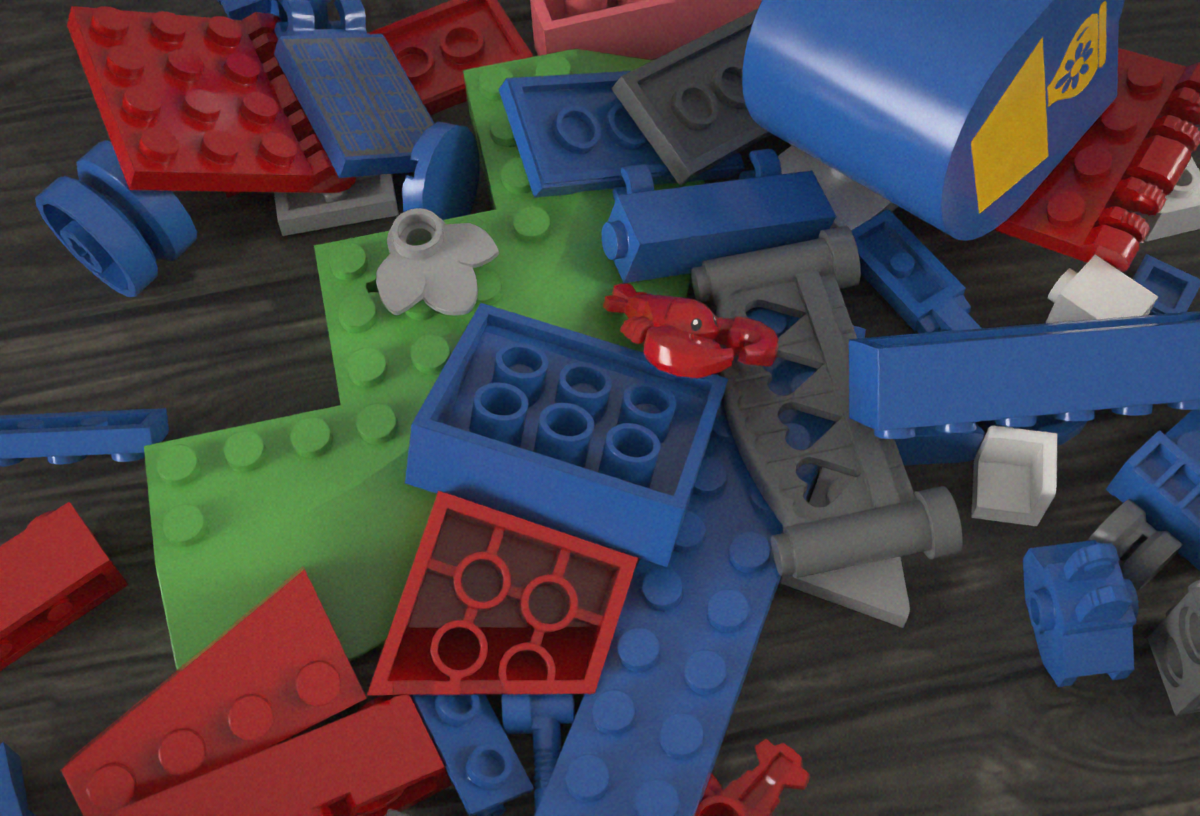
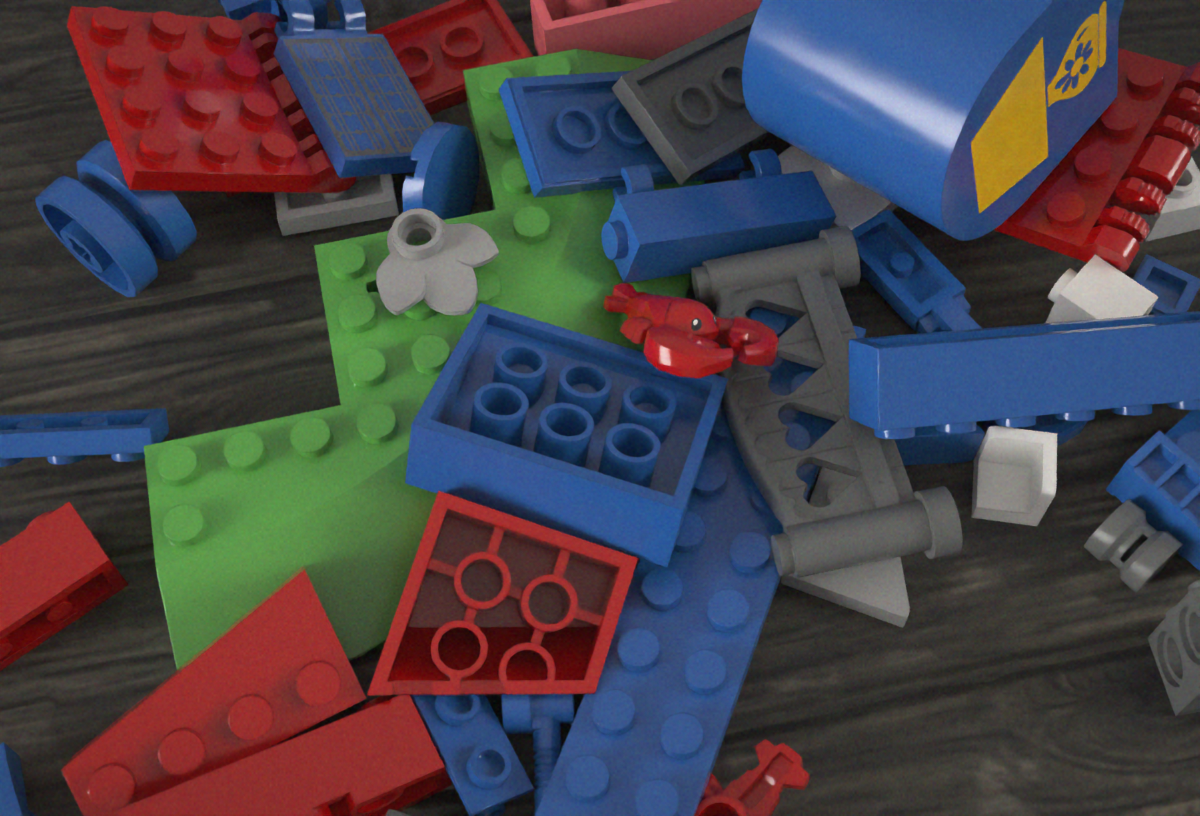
(1080, 610): blue hinge -> none

